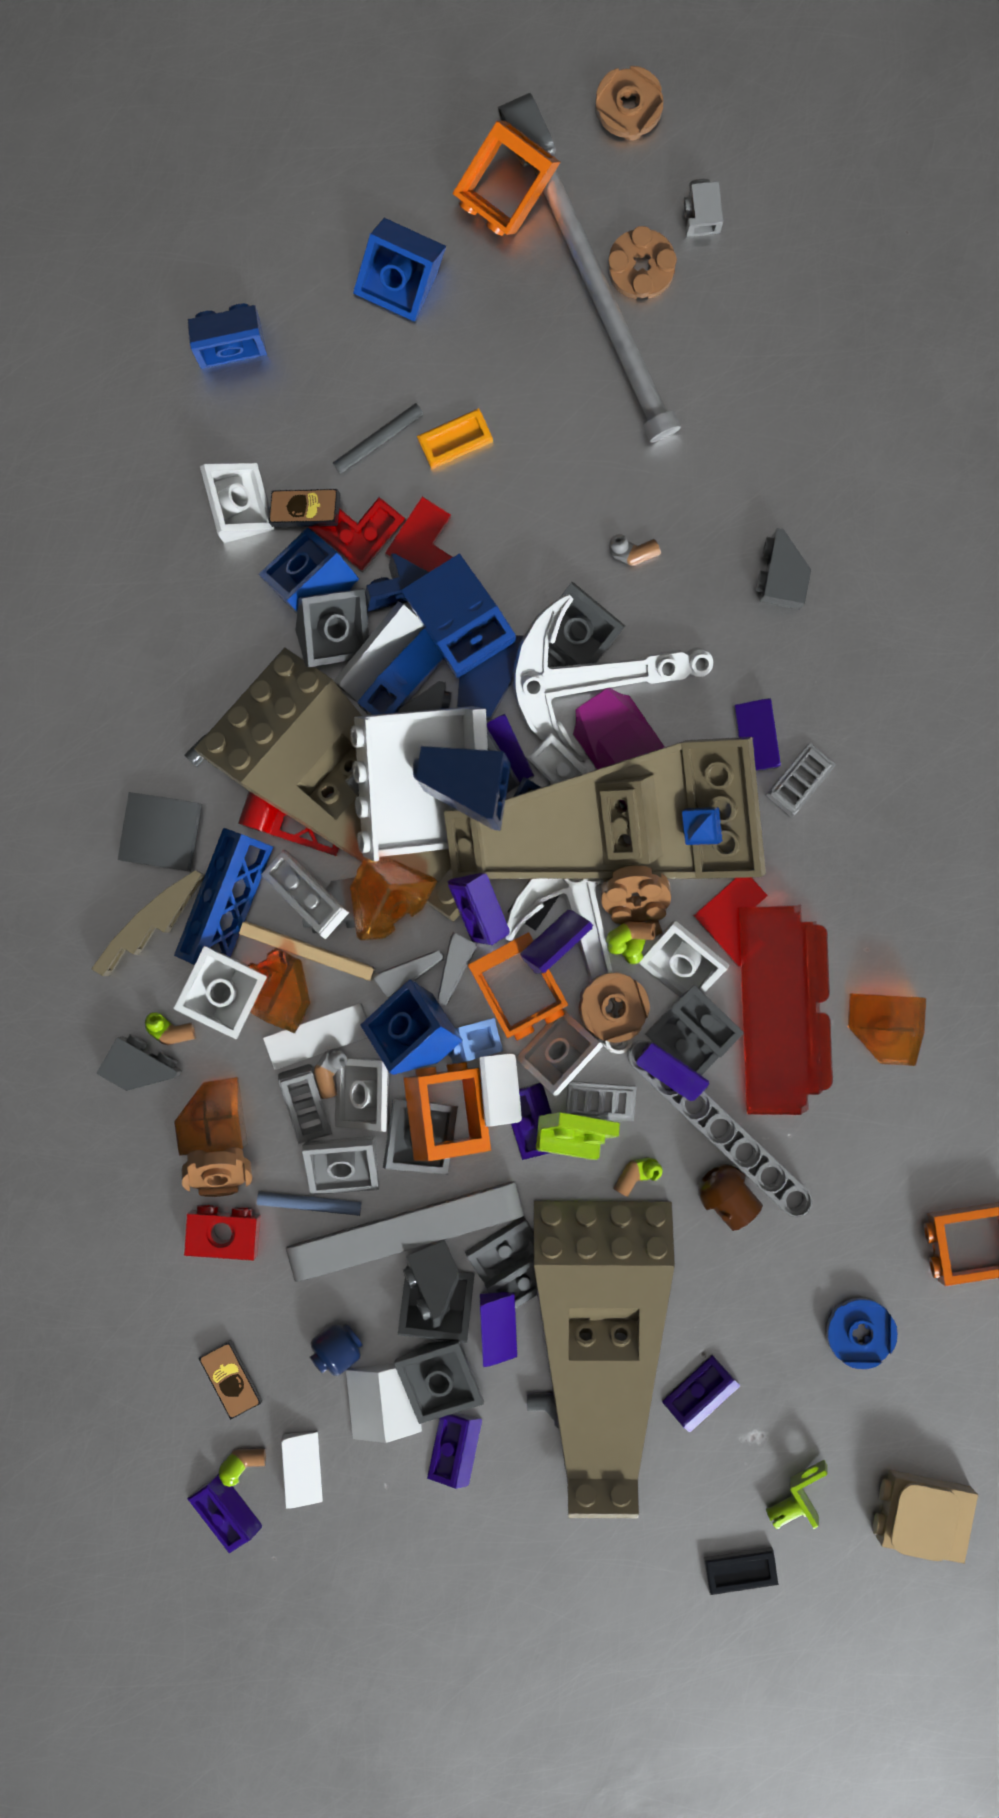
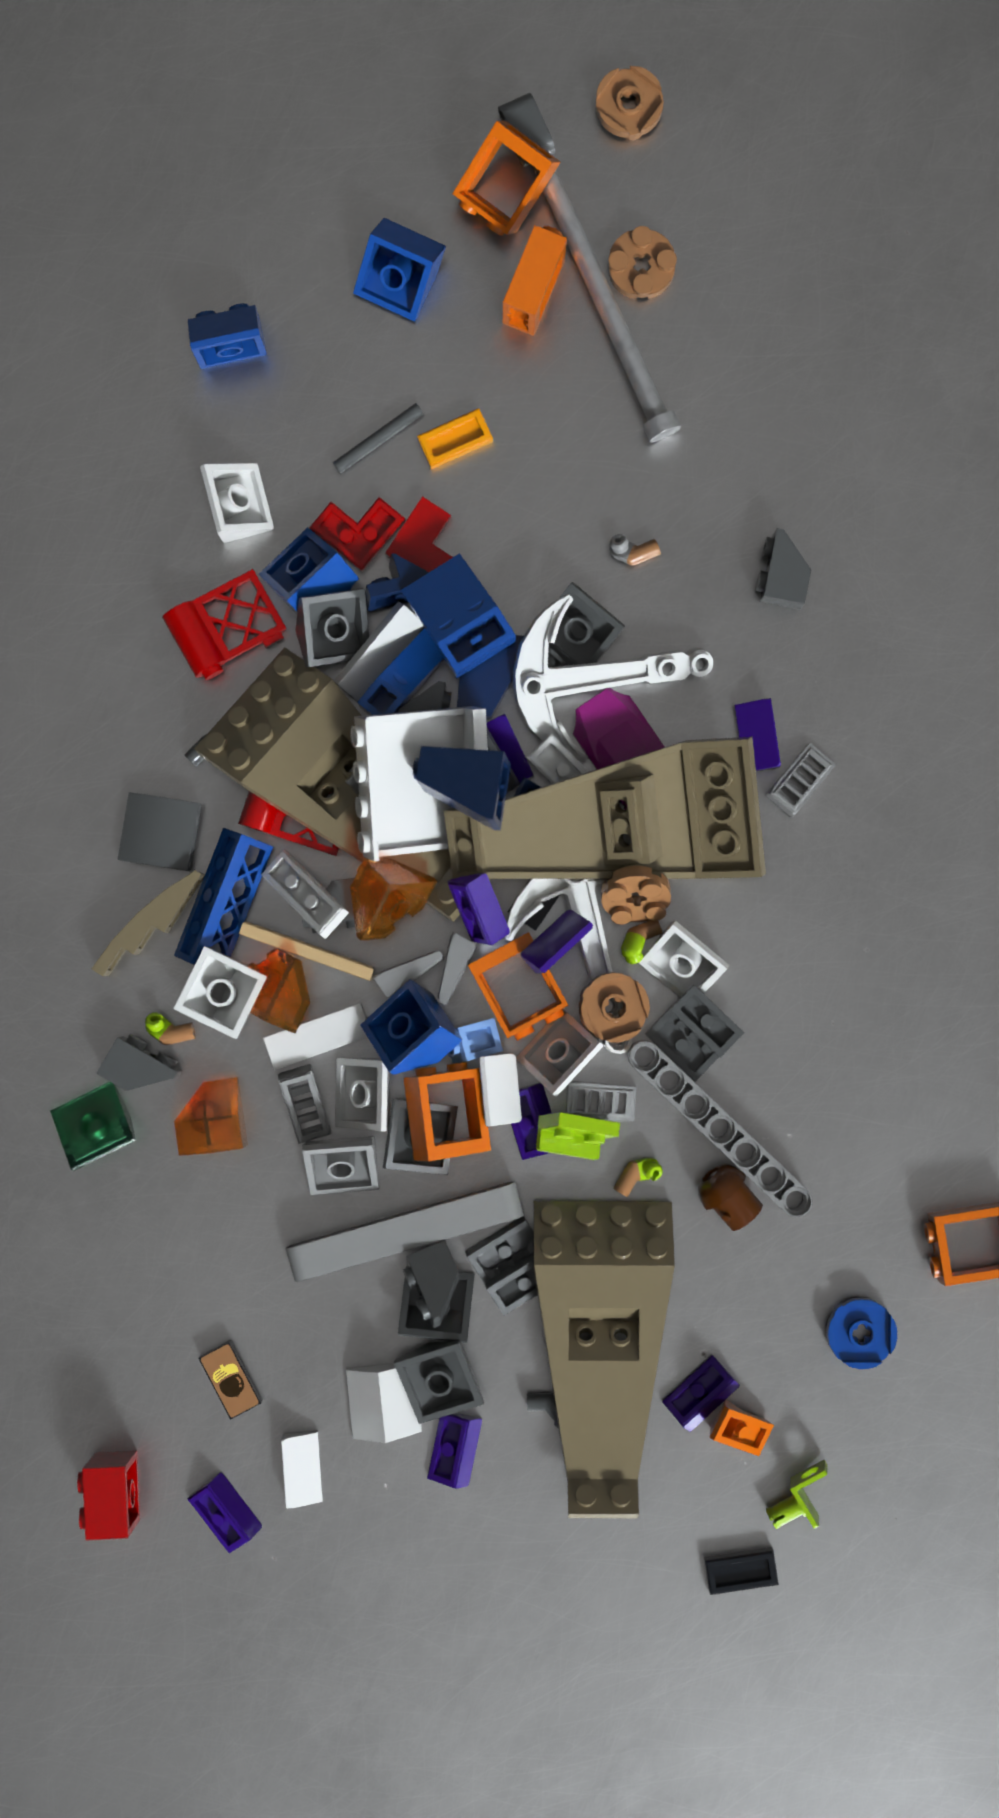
(93, 1125): none -> clear green slope
(109, 1495): none -> red brick
(199, 637): none -> red piece
(201, 1237): red brick -> none
(216, 1172): medium nougat plate -> none
(238, 1461): arm -> none
(304, 508): tile -> none
(309, 1203): sand blue bar -> none
(325, 1070): arm -> none
(335, 1349): dark blue head -> none
(498, 1327): dark purple slope -> none
(534, 279): none -> orange window
(627, 931): arm -> none
(672, 1072): dark purple slope -> none
(702, 826): blue tile -> none
(703, 208): light grey brick -> none
(721, 914): red tile -> none
(740, 1429): none -> orange slope
(782, 1020): clear red slope -> none
(888, 1026): clear orange slope -> none
(925, 1517): tan brick -> none

